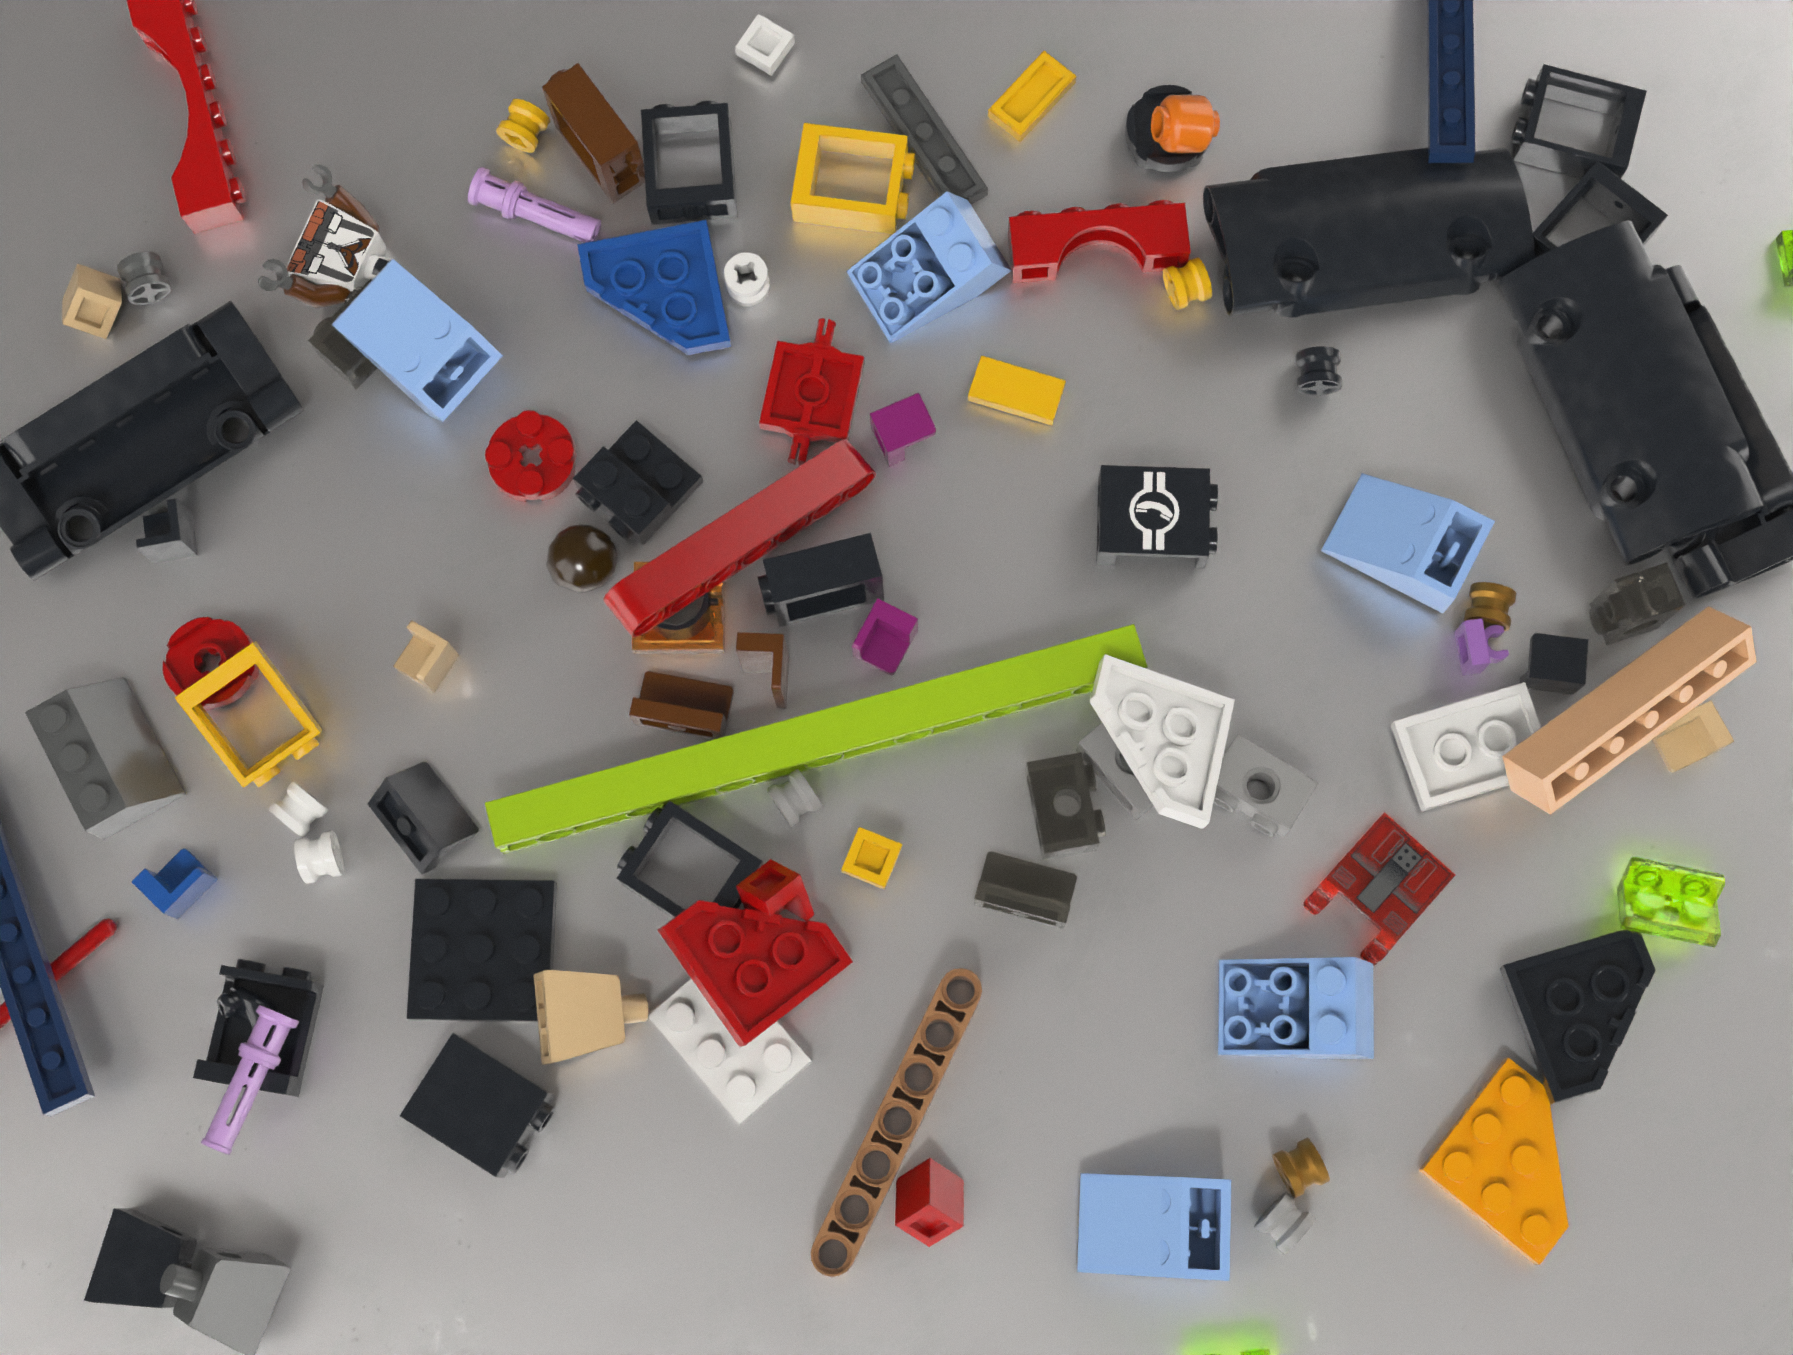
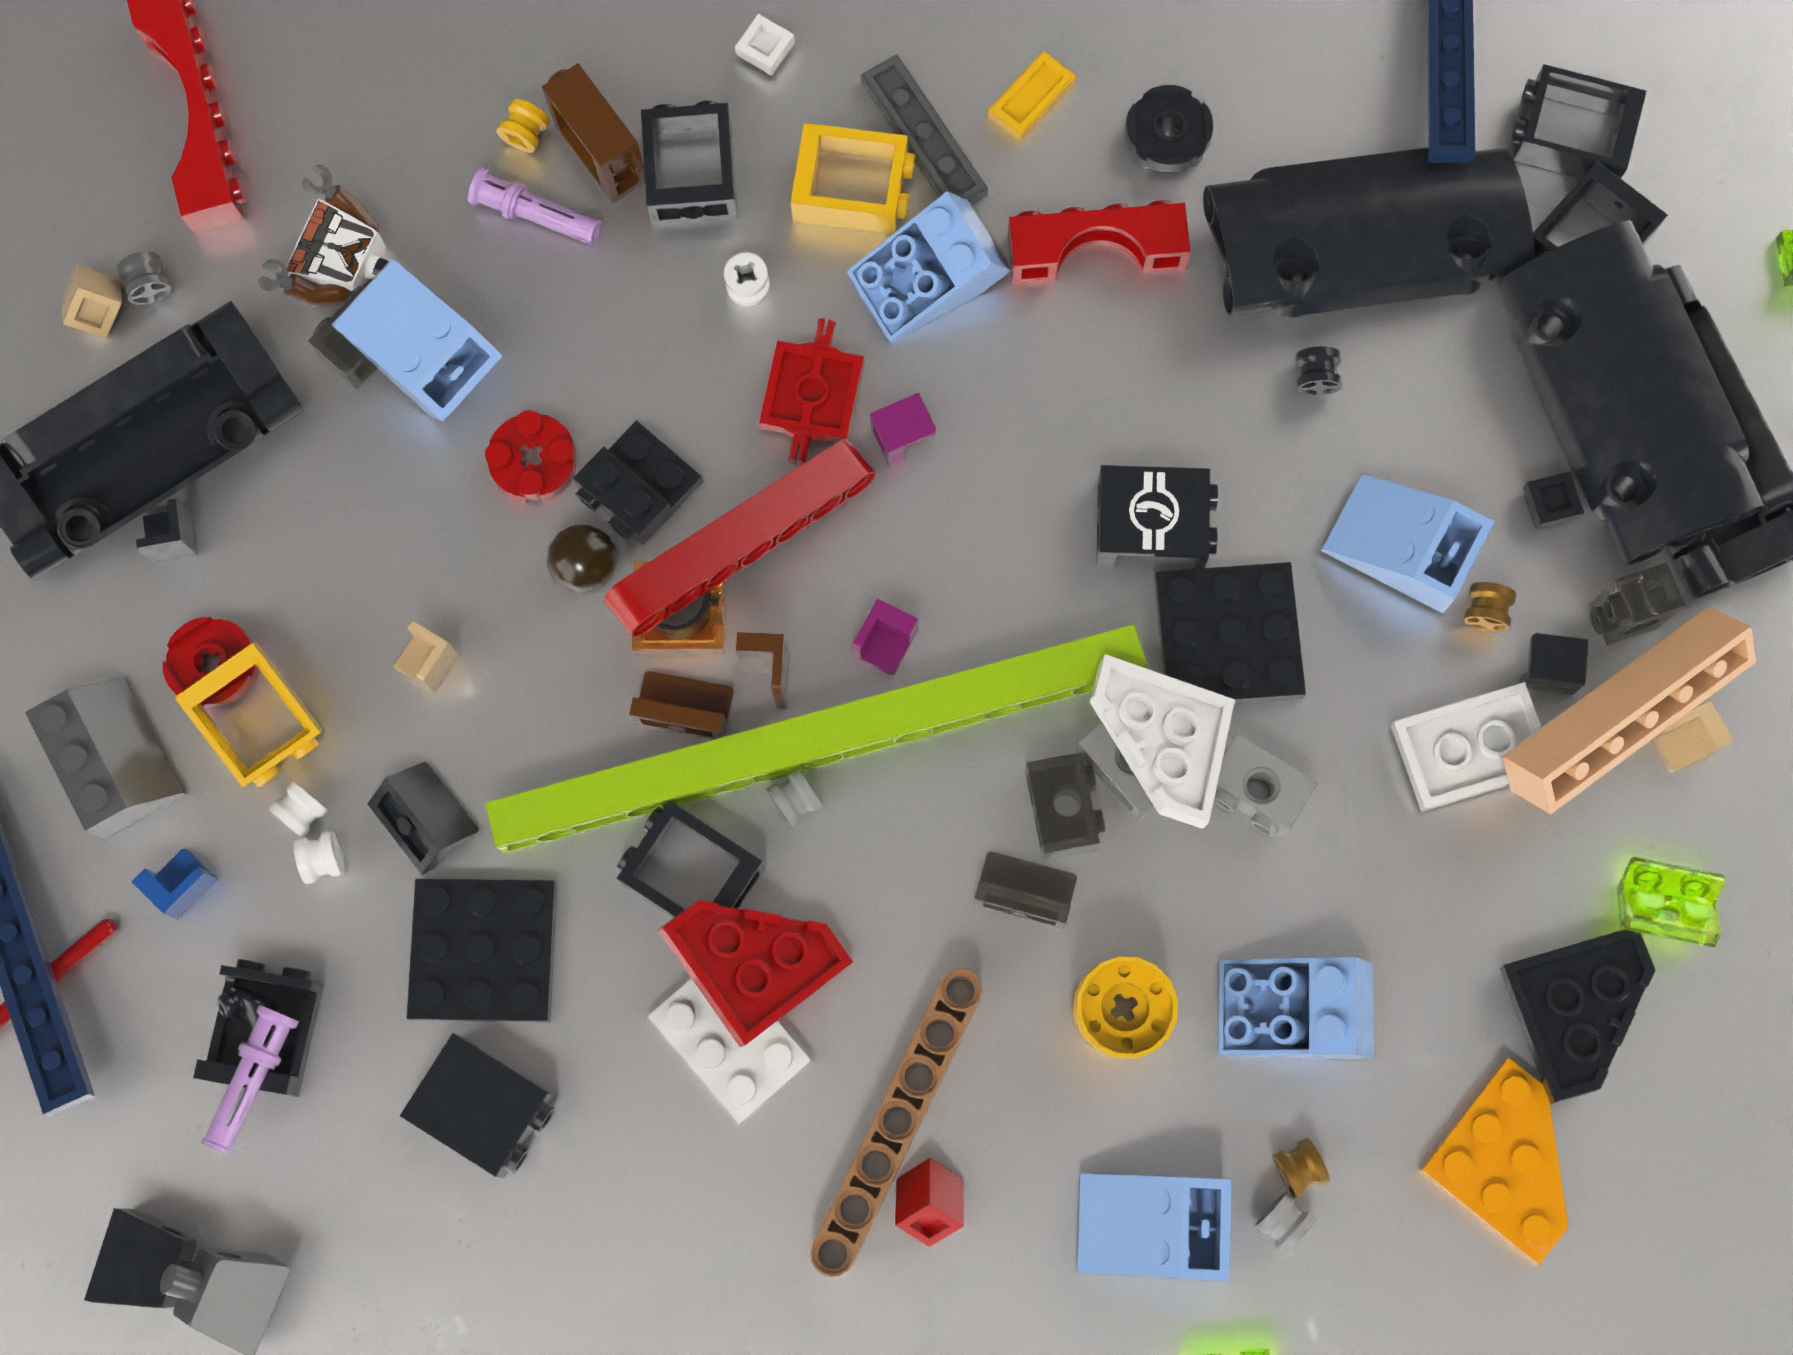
(582, 1013): tan torso -> none
(661, 282): blue plate -> none
(775, 889): red panel -> none
(822, 580): black window -> none
(871, 858): yellow tile -> none
(1016, 390): yellow tile -> none
(1152, 1013): none -> yellow wheel
(1184, 123): orange head -> none
(1187, 283): yellow wheel -> none
(1232, 630): none -> black plate
(1387, 881): clear red flag -> none
(1474, 648): medium lavender tile -> none
(1553, 500): none -> black plate

